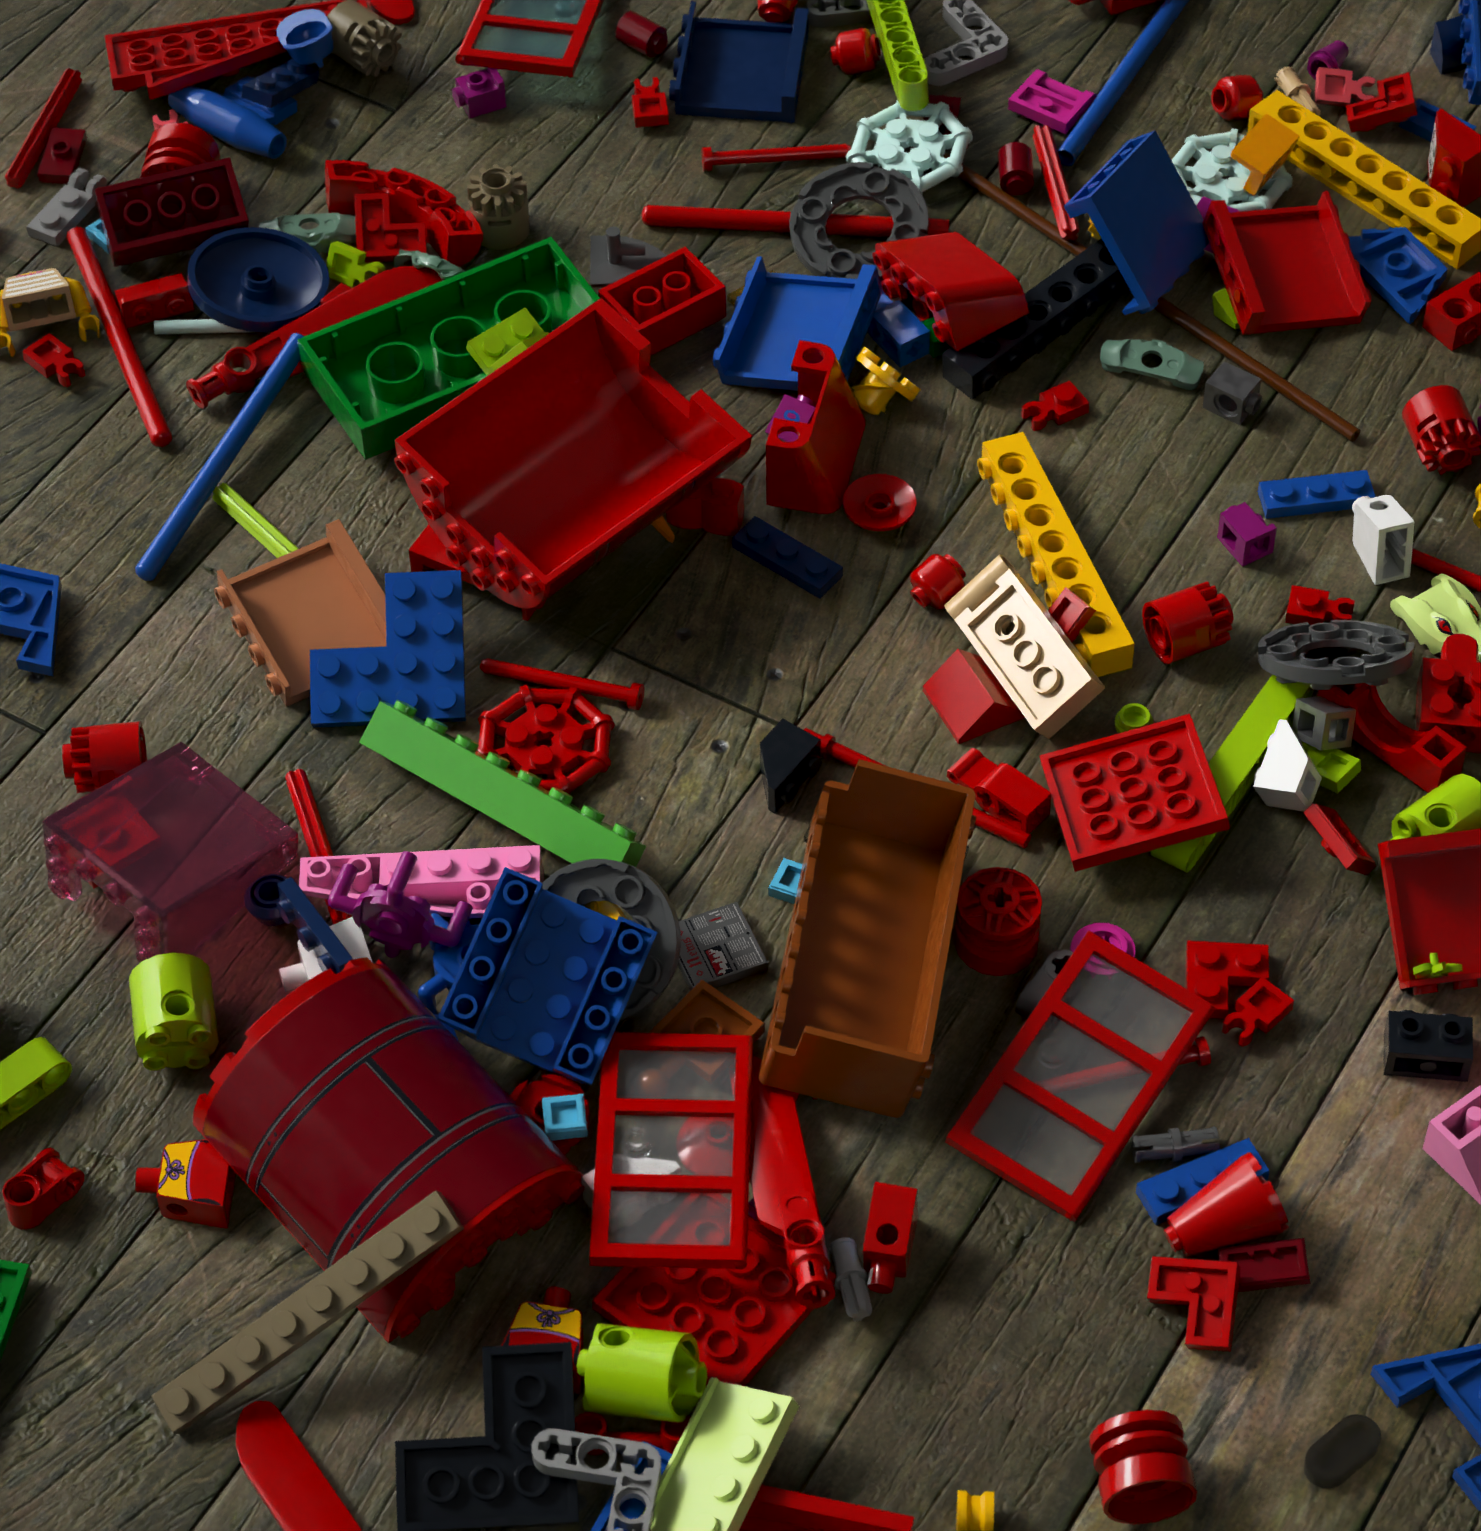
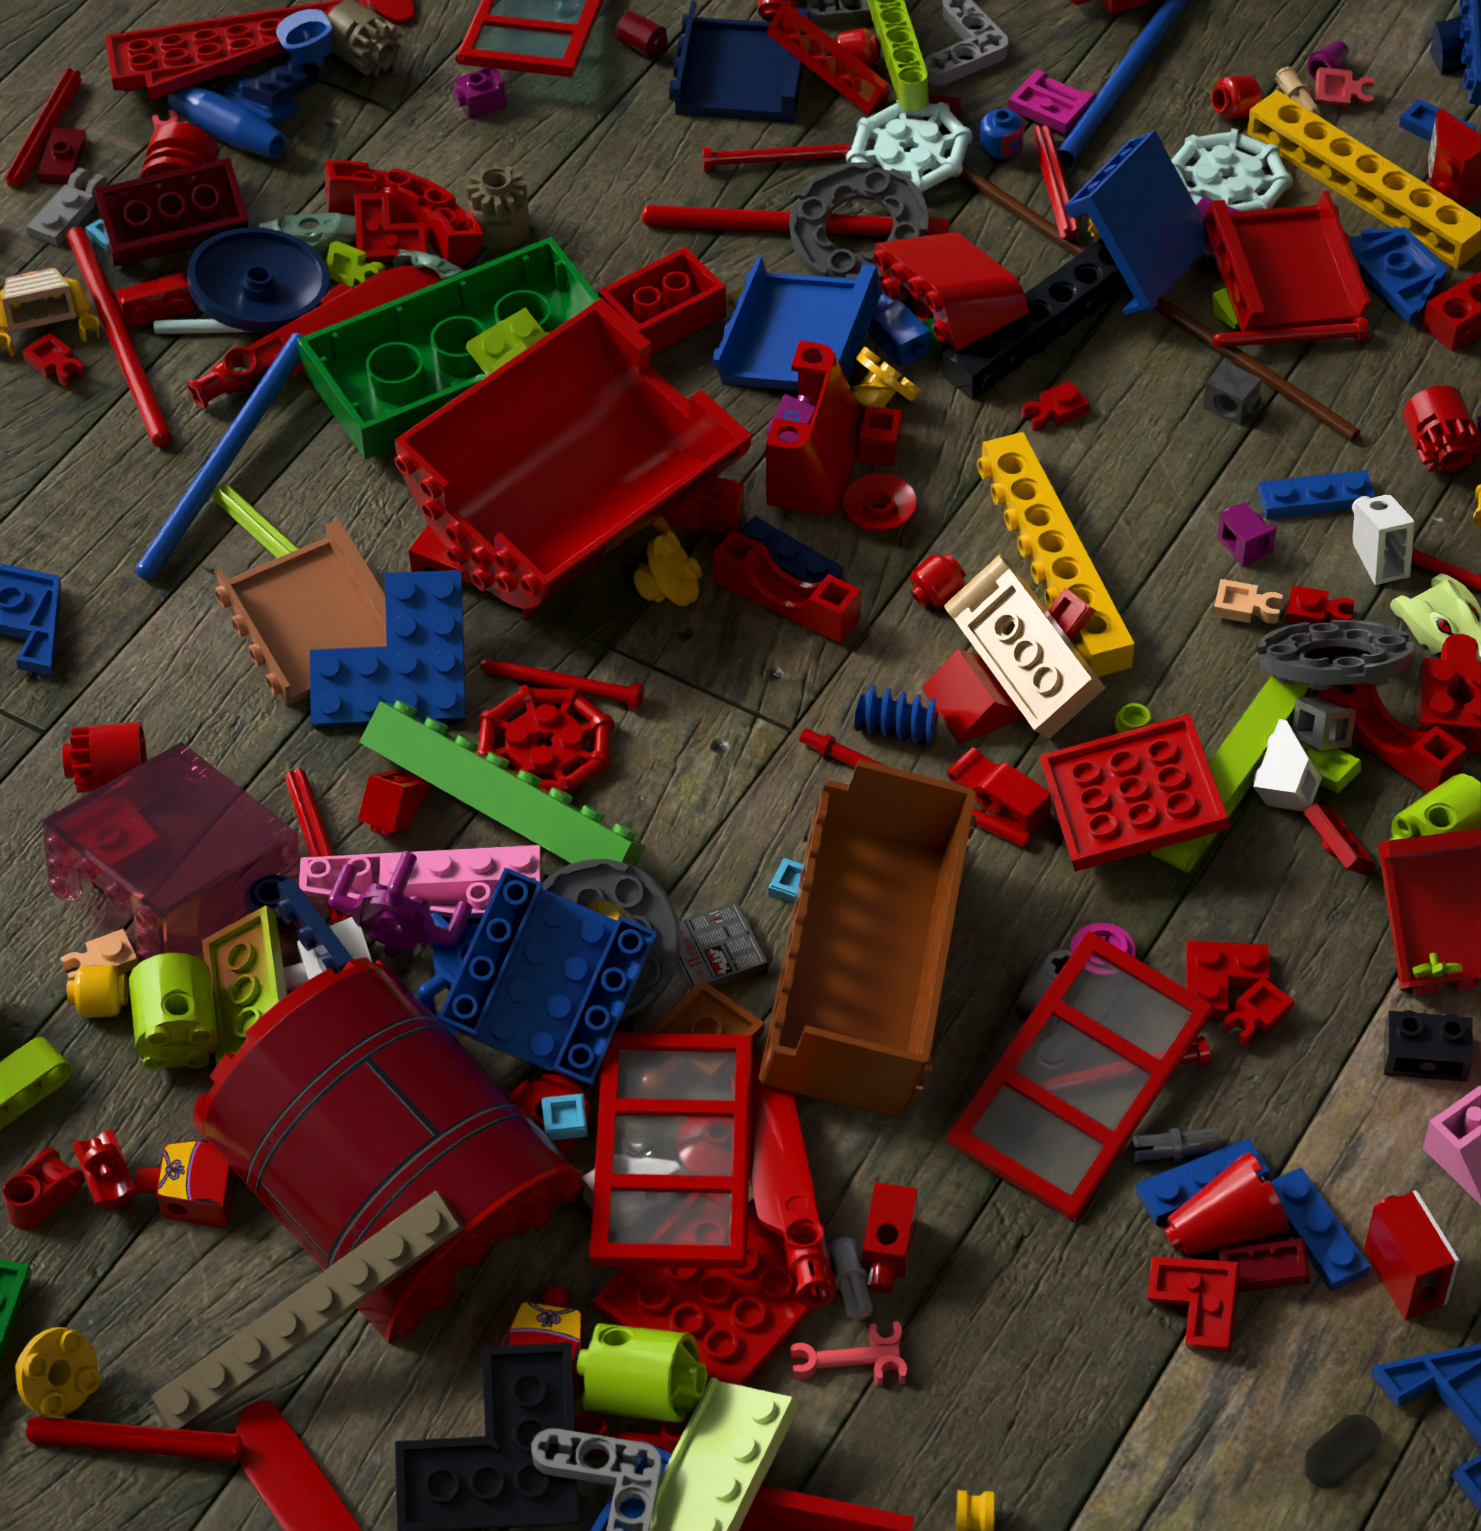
(57, 1372): none -> yellow plate
(98, 991): none -> yellow head
(105, 1171): none -> red hips
(108, 949): none -> light nougat plate
(134, 1438): none -> red axle
(244, 975): none -> lime plate
(392, 800): none -> red slope
(618, 256): dark grey shield -> none
(649, 105): red plate -> none
(668, 572): none -> yellow plate
(749, 571): none -> red arch
(786, 761): black slope -> none
(828, 59): none -> red fence
(880, 436): none -> red brick
(882, 1353): none -> coral bar
(897, 715): none -> blue piece
(998, 921): red wheel -> none
(1002, 134): none -> blue head
(1016, 168): dark red brick -> none
(1142, 1467): red wheel -> none
(1176, 365): sand green piece -> none
(1187, 622): red gear -> none
(1240, 601): none -> light nougat plate
(1264, 151): light orange panel -> none
(1325, 1239): none -> blue plate
(1357, 330): none -> red bar
(1394, 104): red plate -> none
(1410, 1254): none -> red piece

